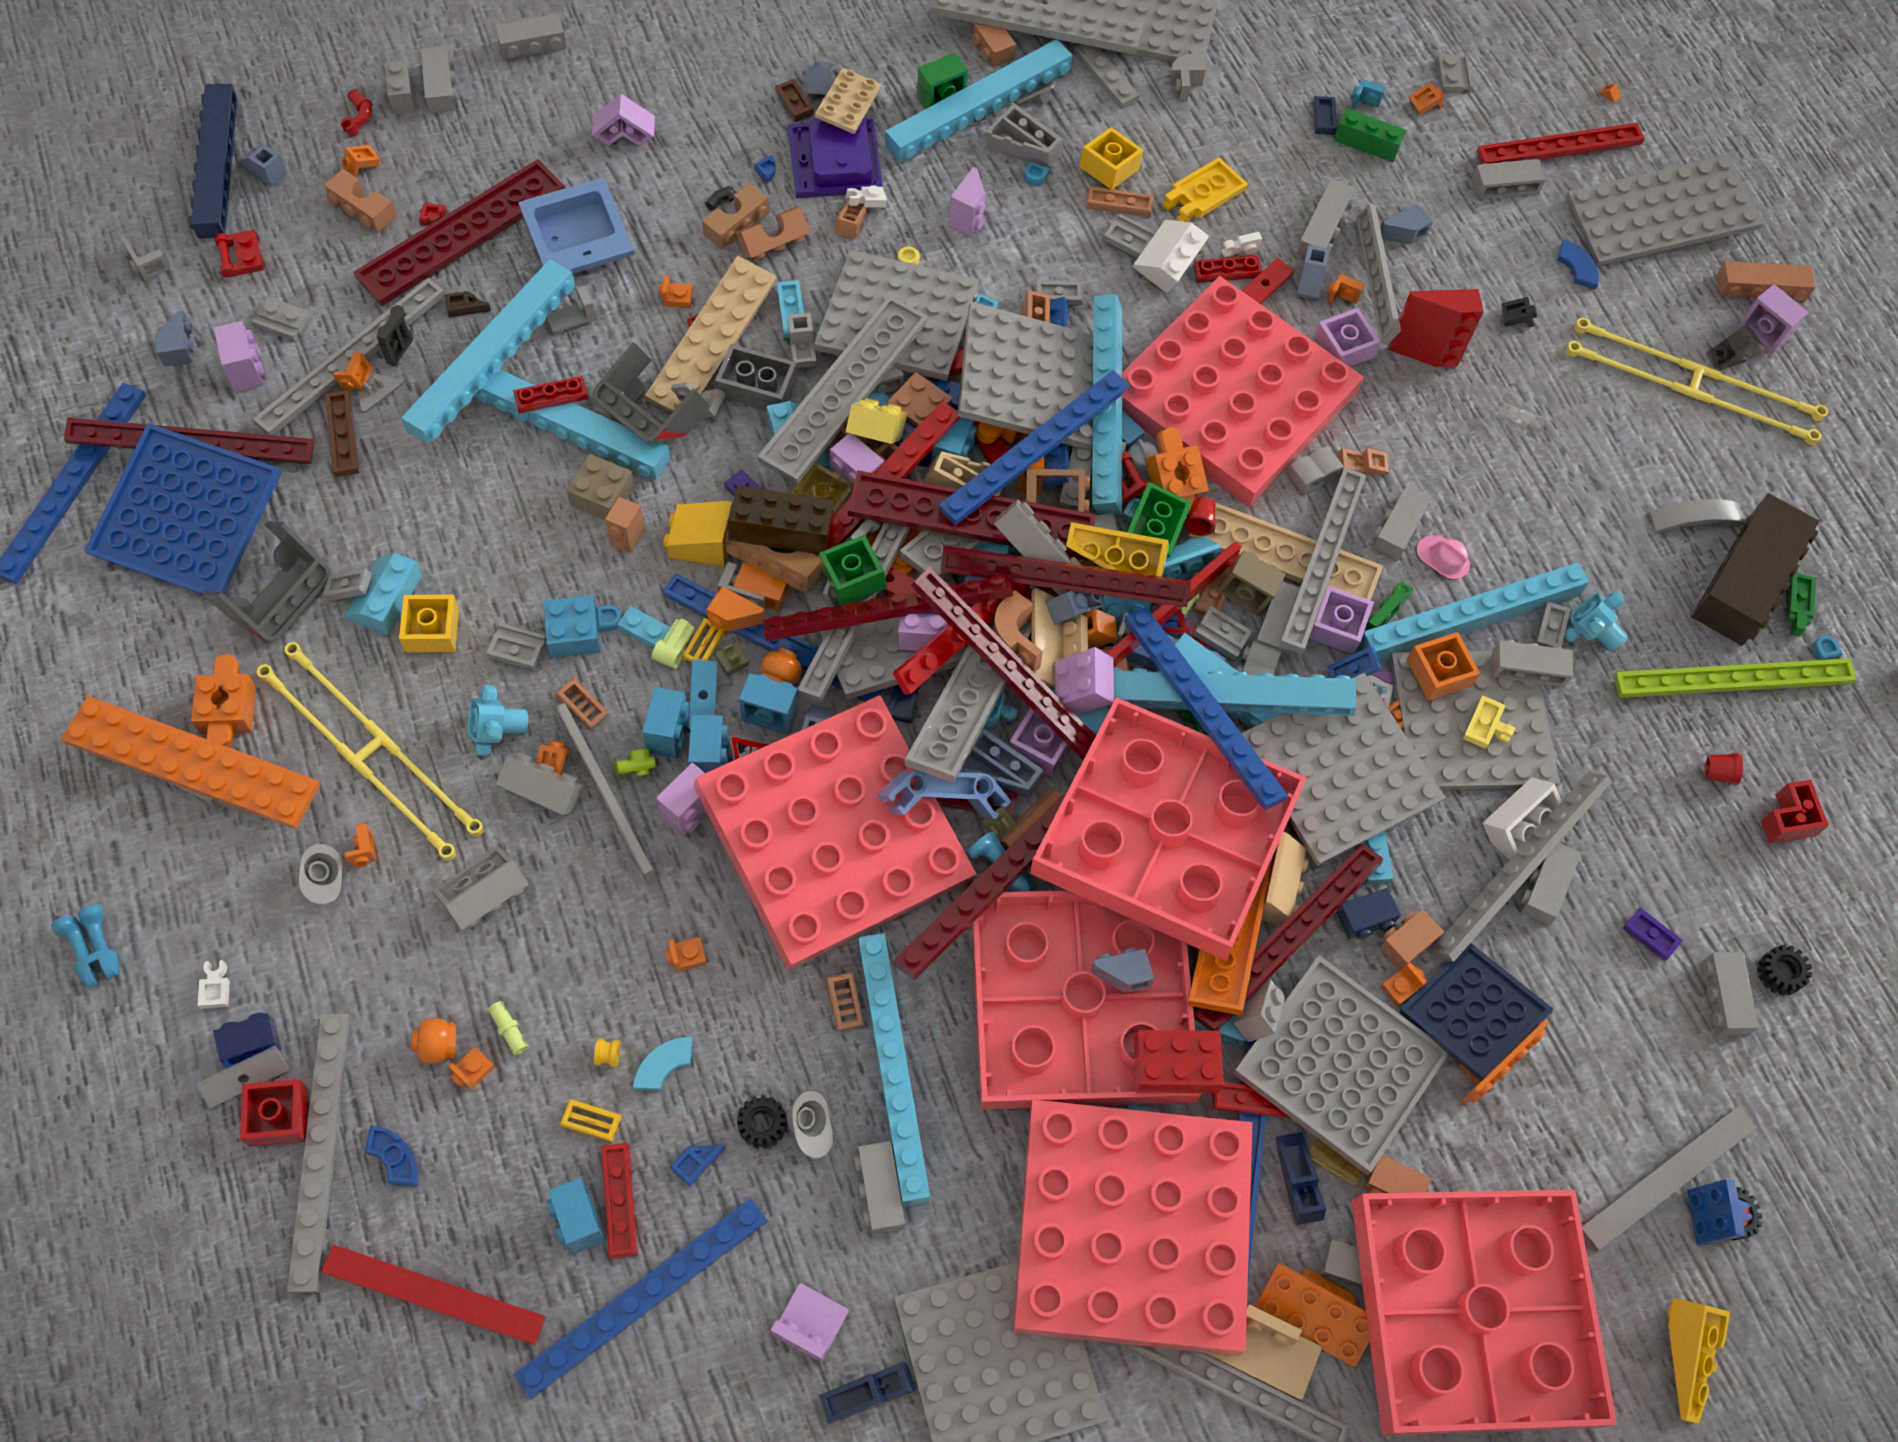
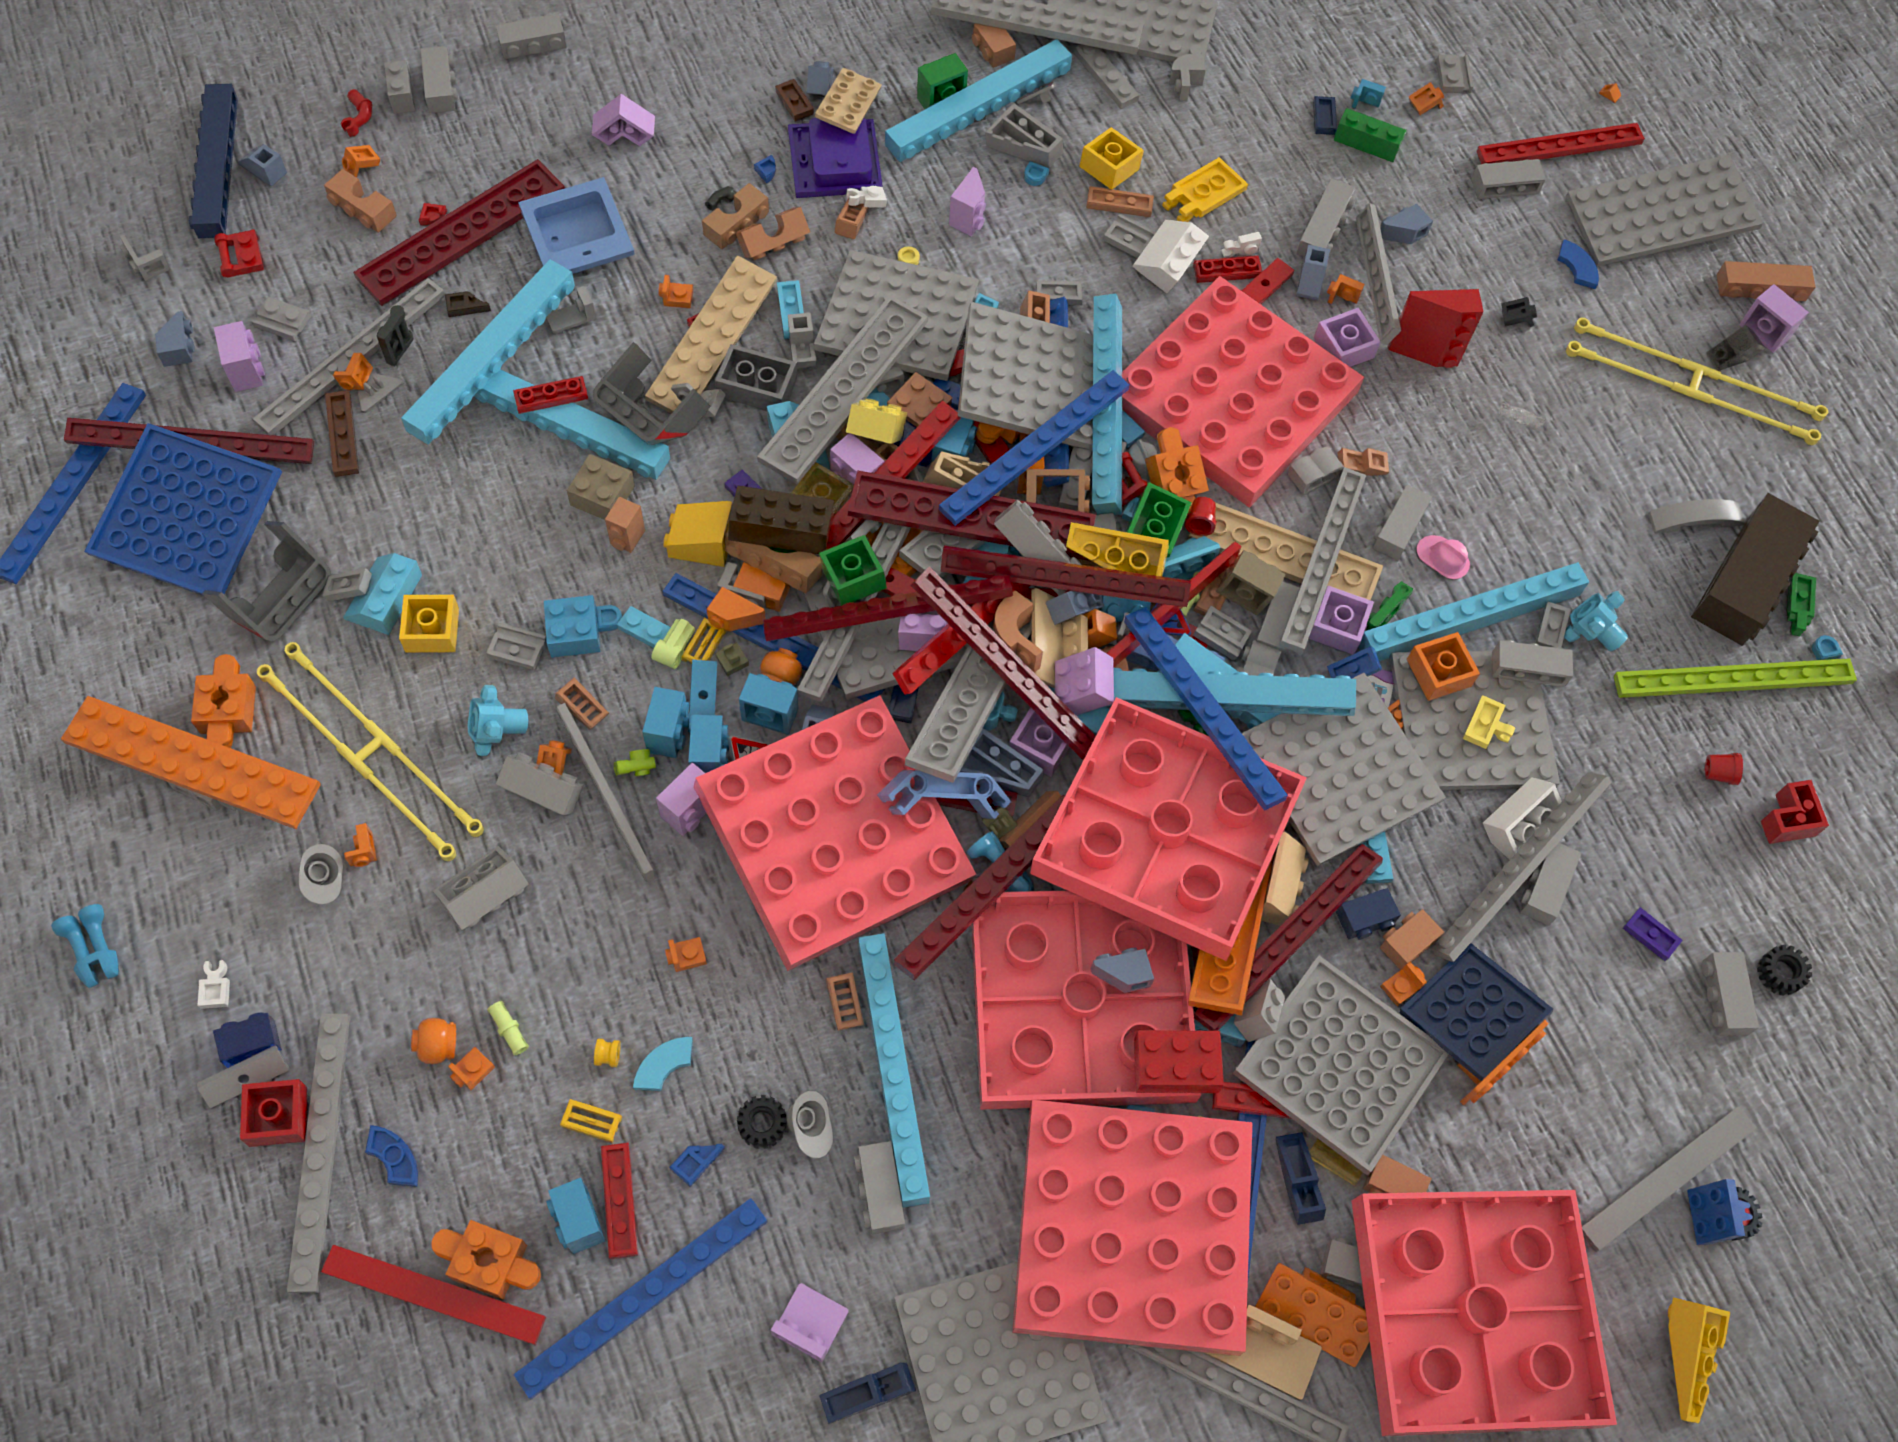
(486, 1259): none -> orange brick

